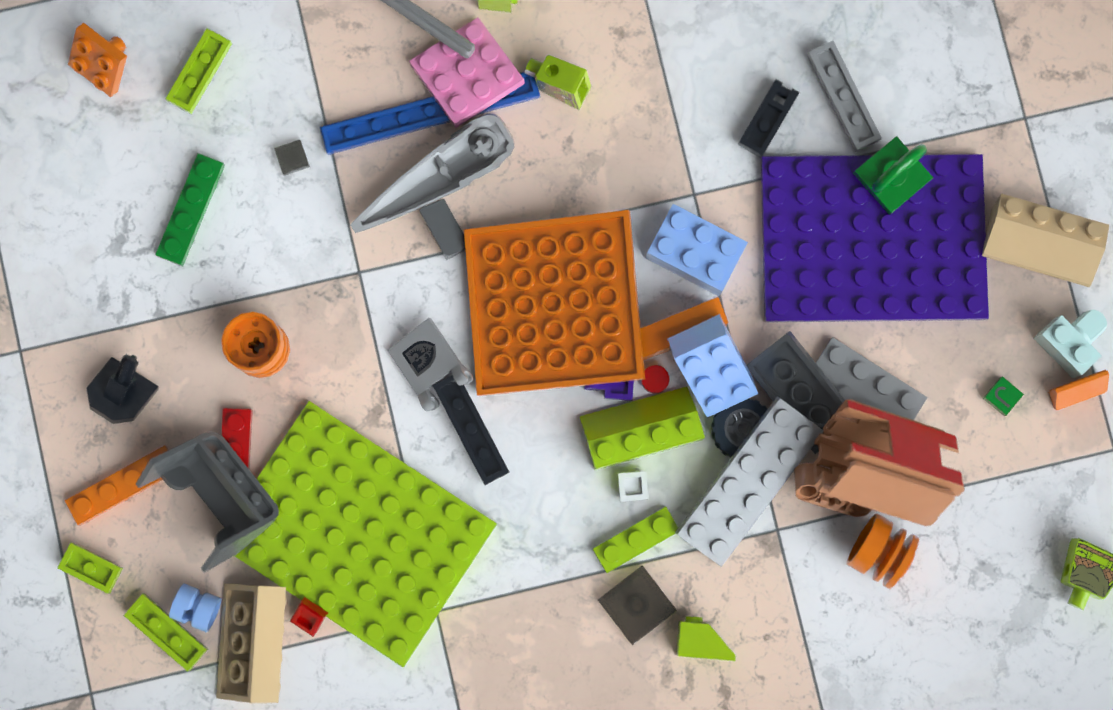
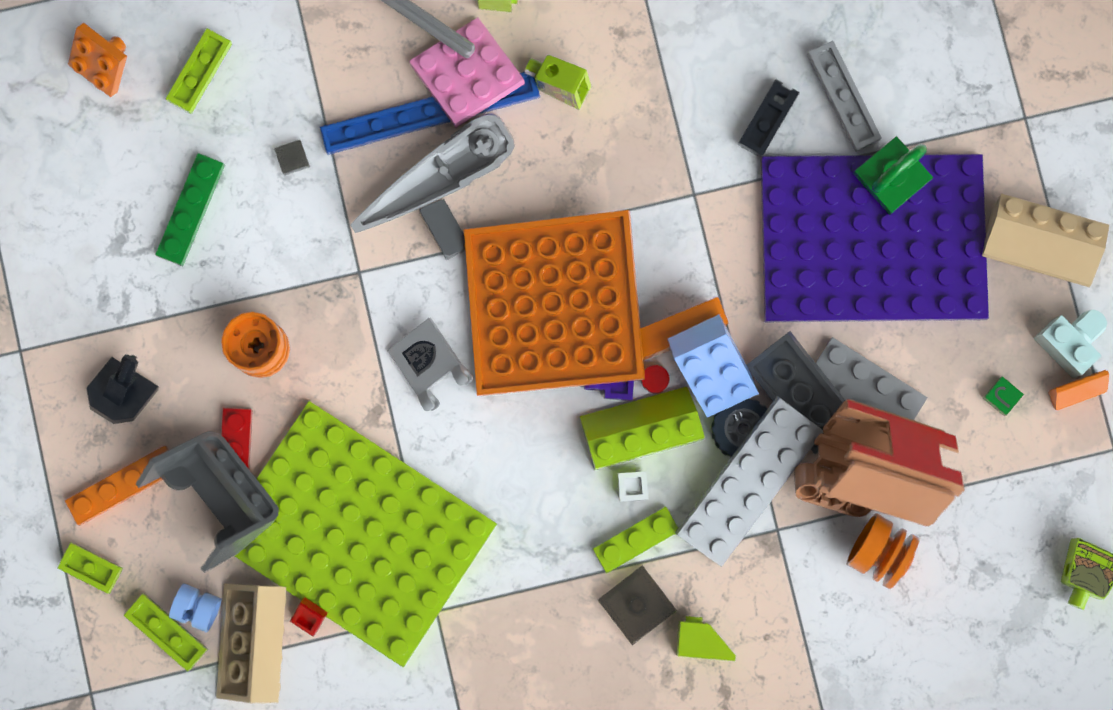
(471, 430): black plate -> none
(696, 250): light blue brick -> none

